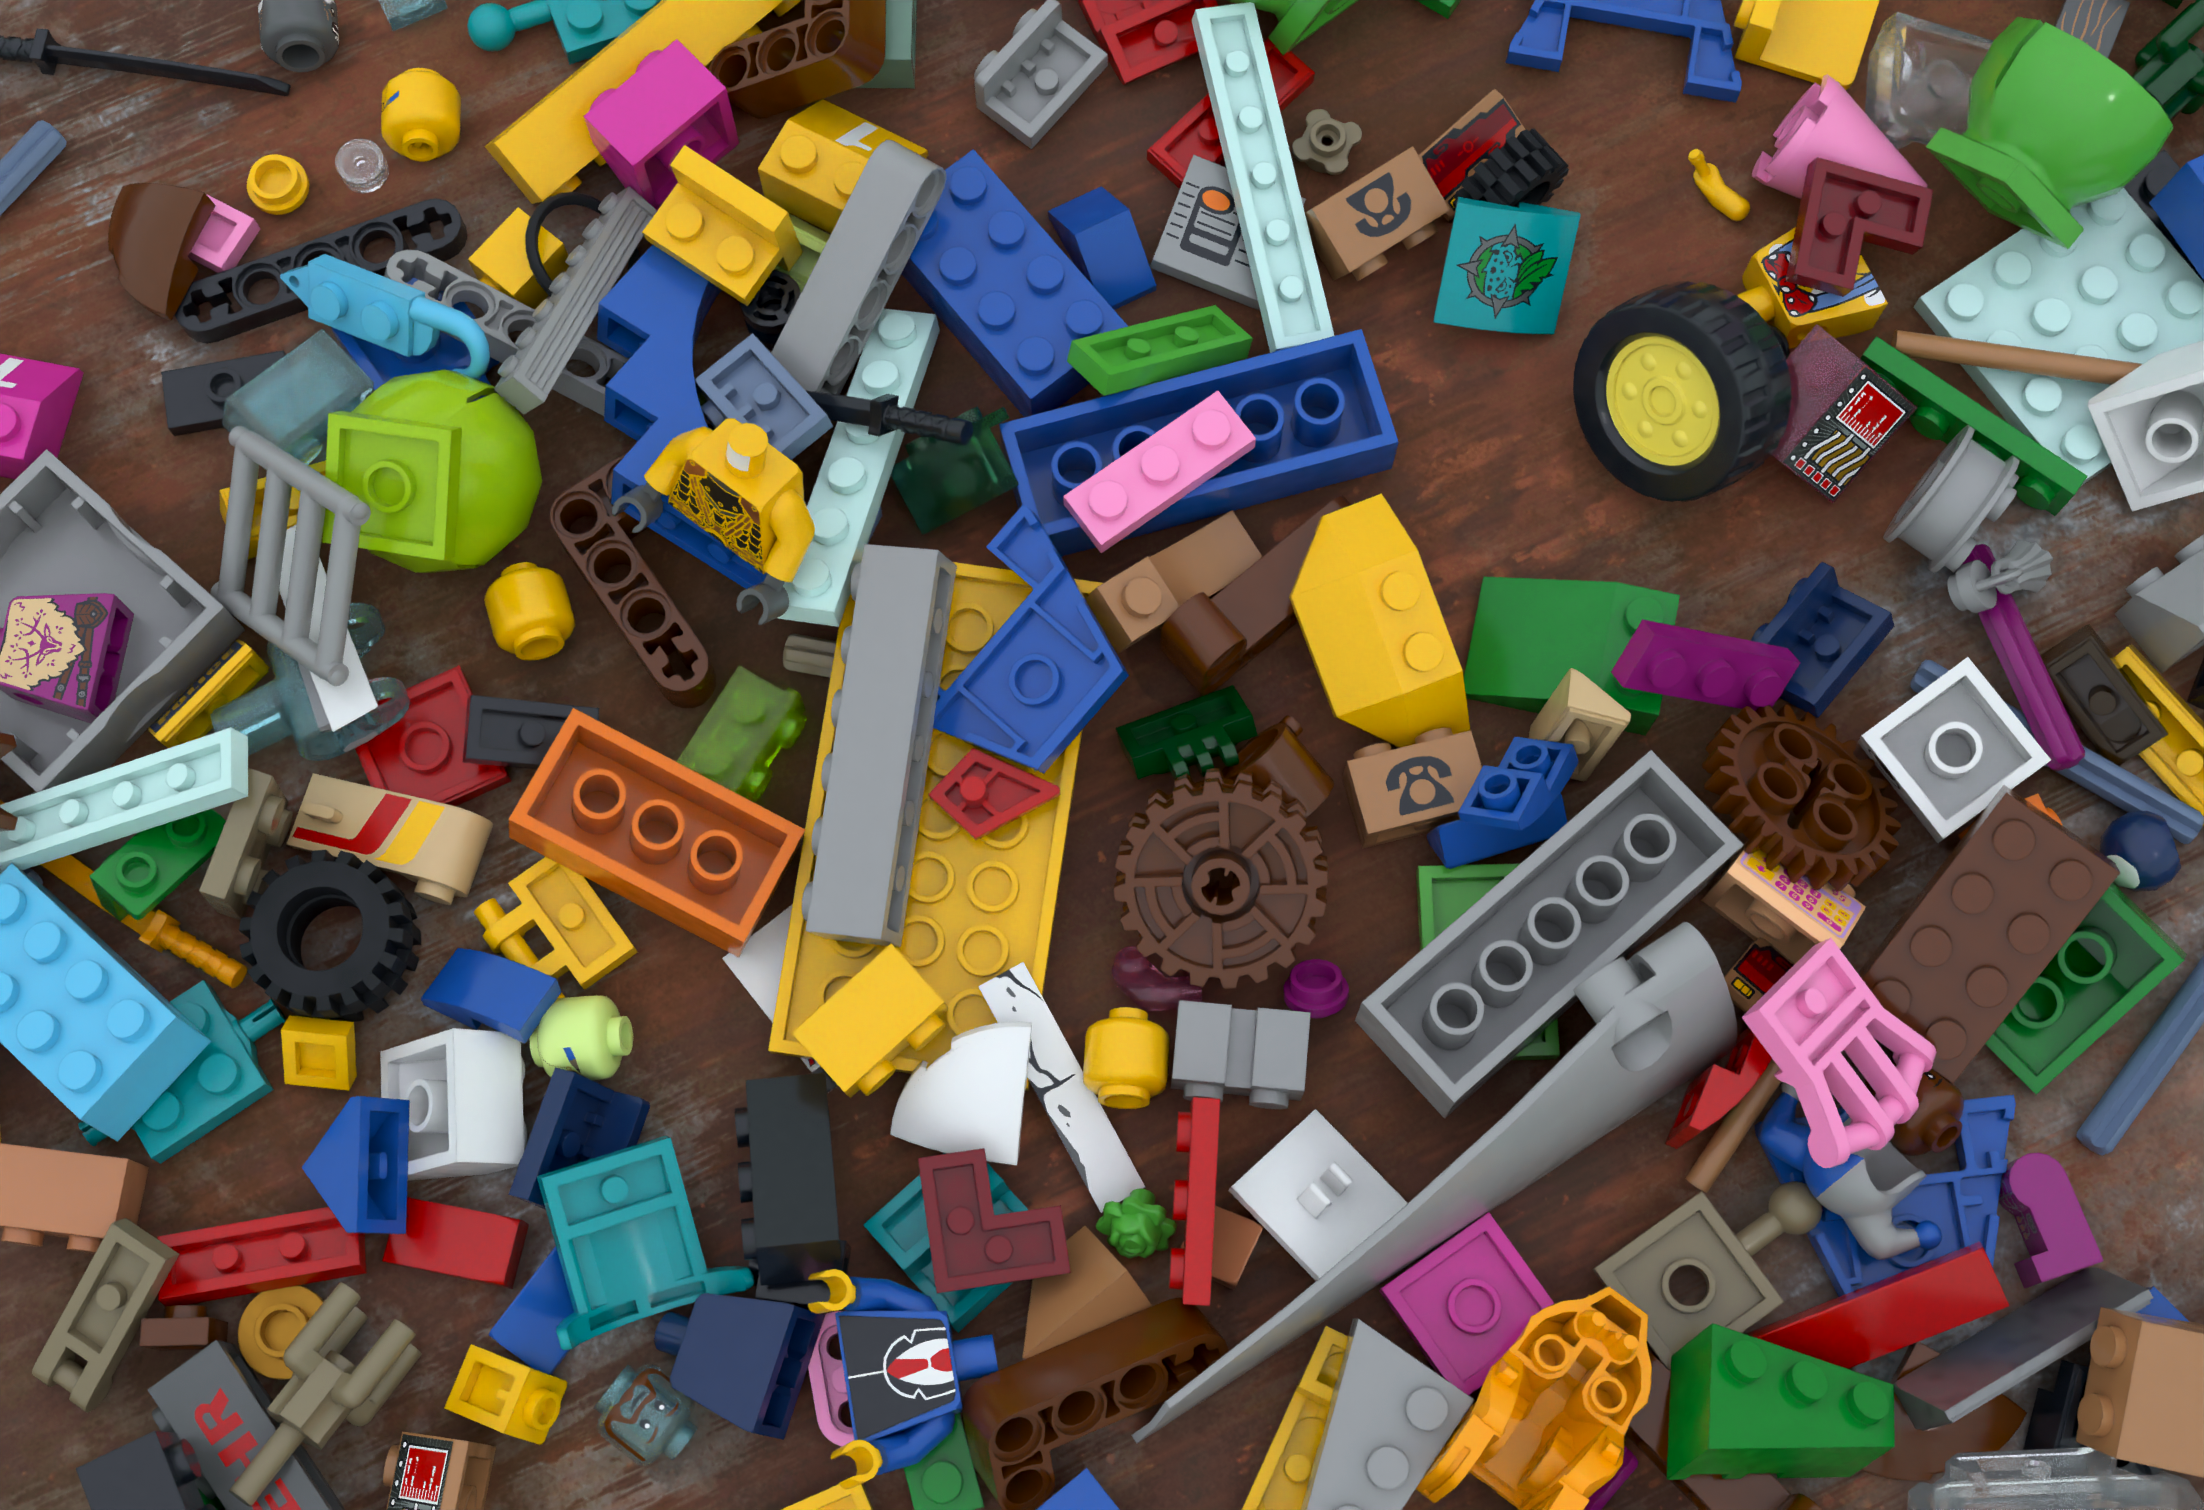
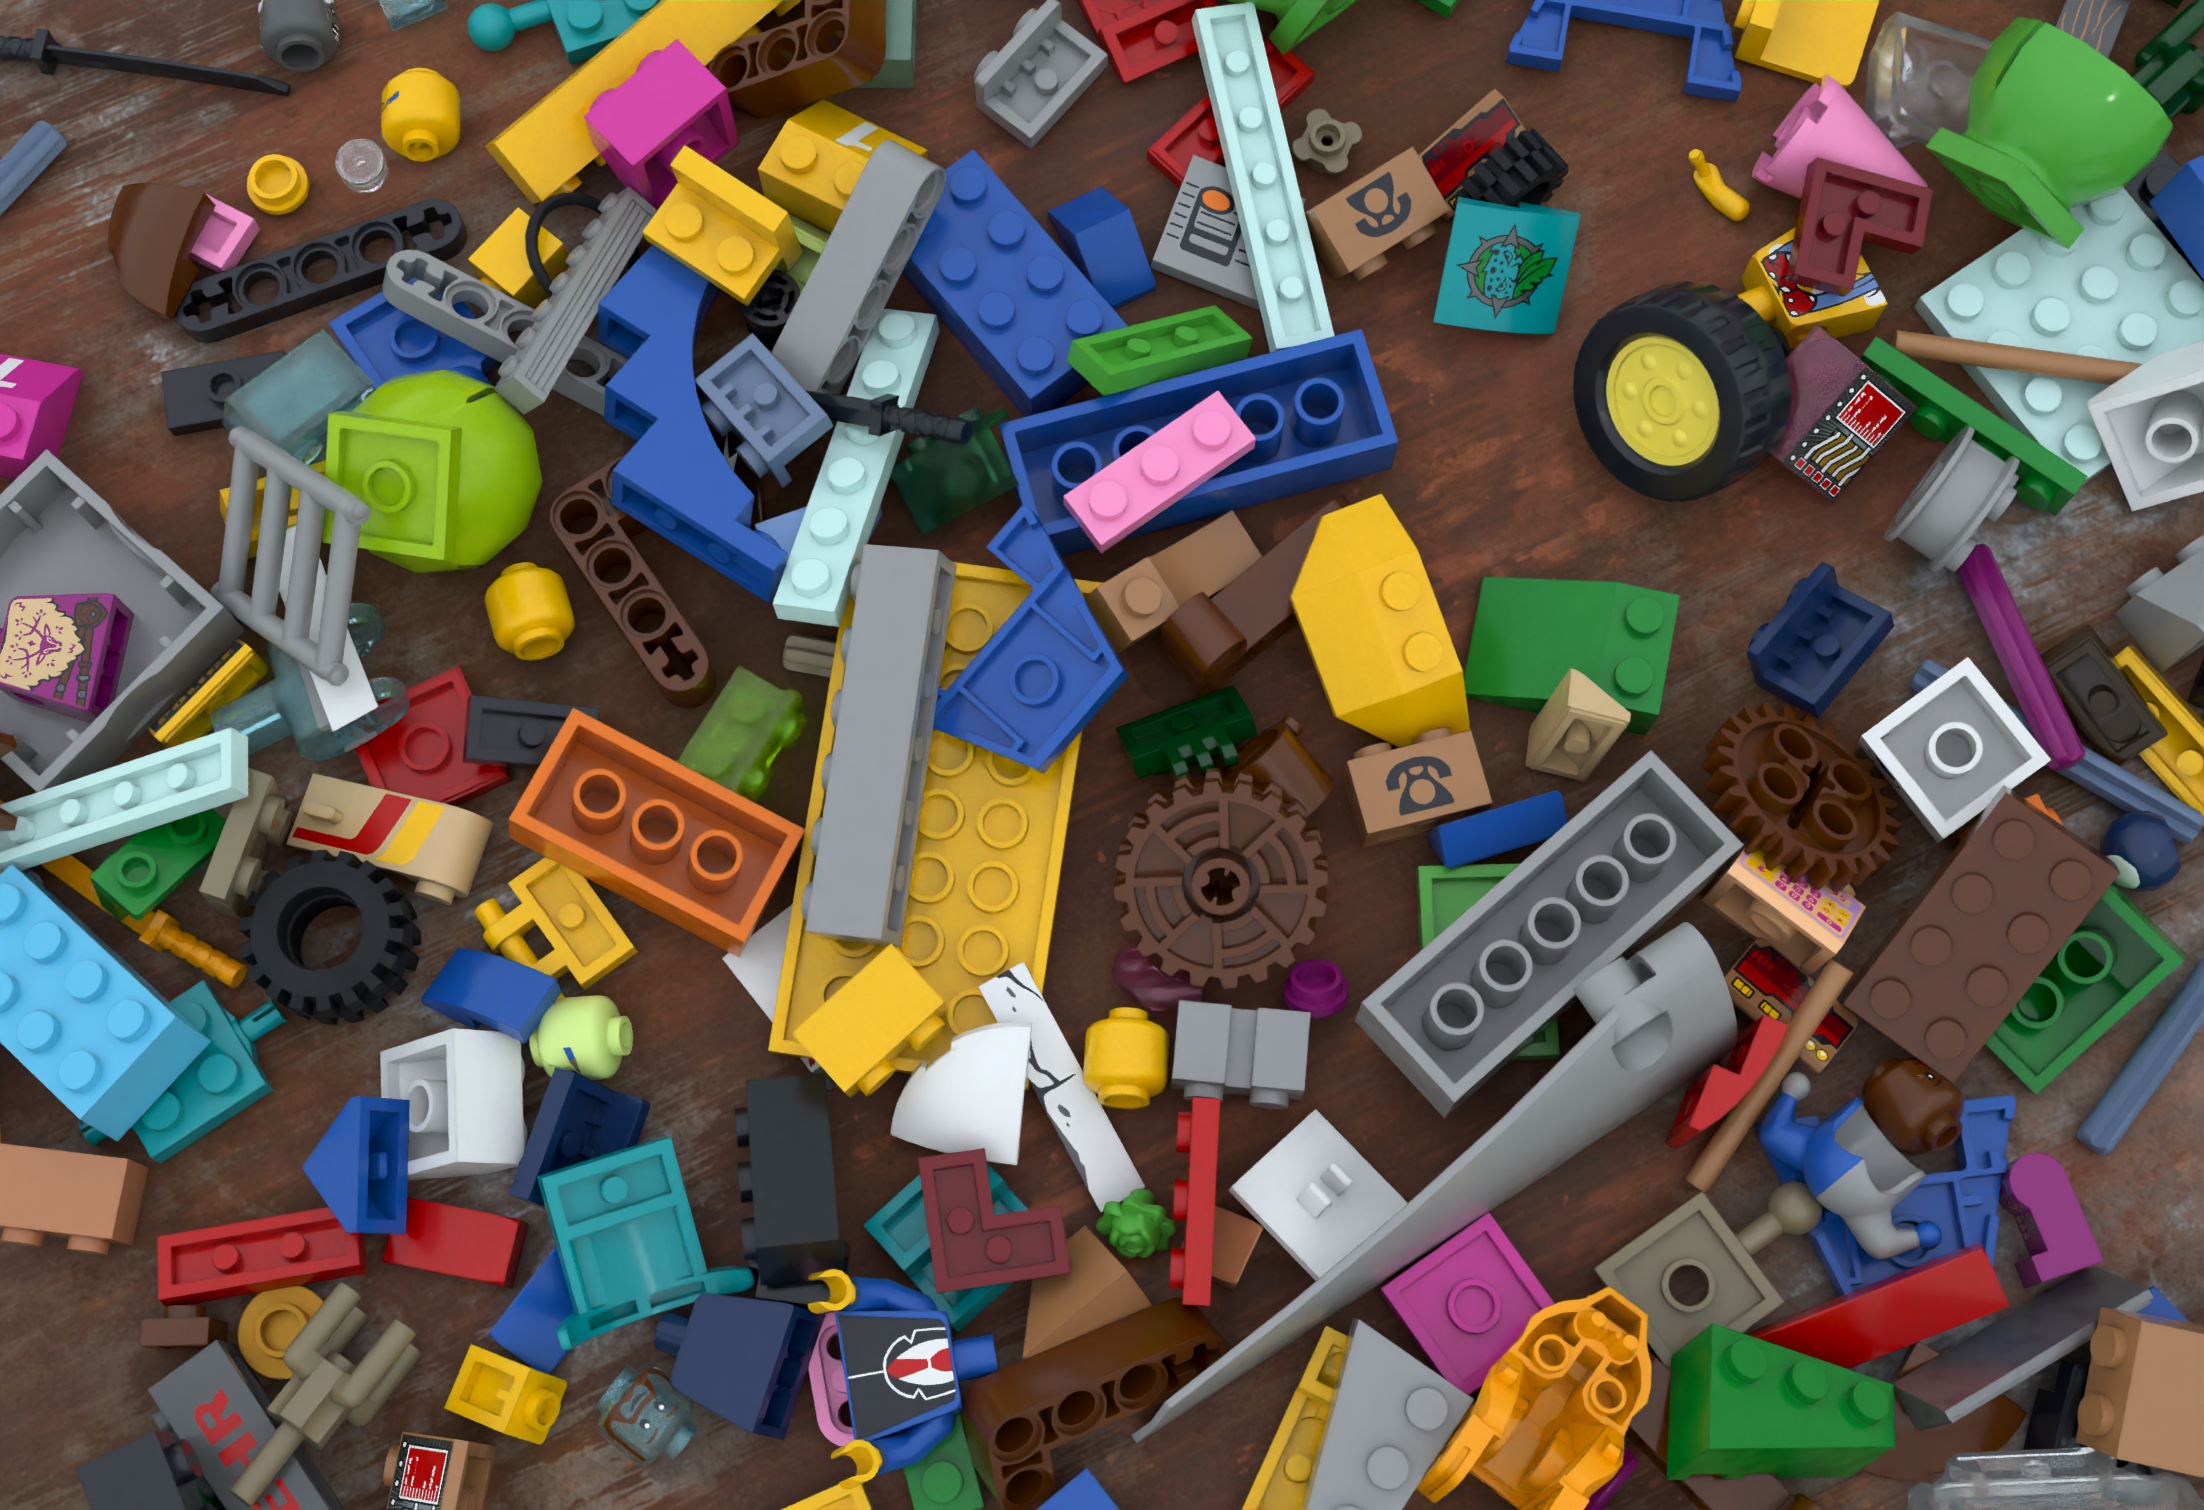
(105, 1313): dark tan plate -> none
(319, 1052): yellow tile -> none
(383, 310): medium azure plate -> none
(740, 496): yellow torso -> none
(989, 793): red piece -> none
(1521, 785): blue slope -> none
(1704, 666): magenta plate -> none
(1806, 1026): bright pink plate -> none
(2022, 569): light grey piece -> none

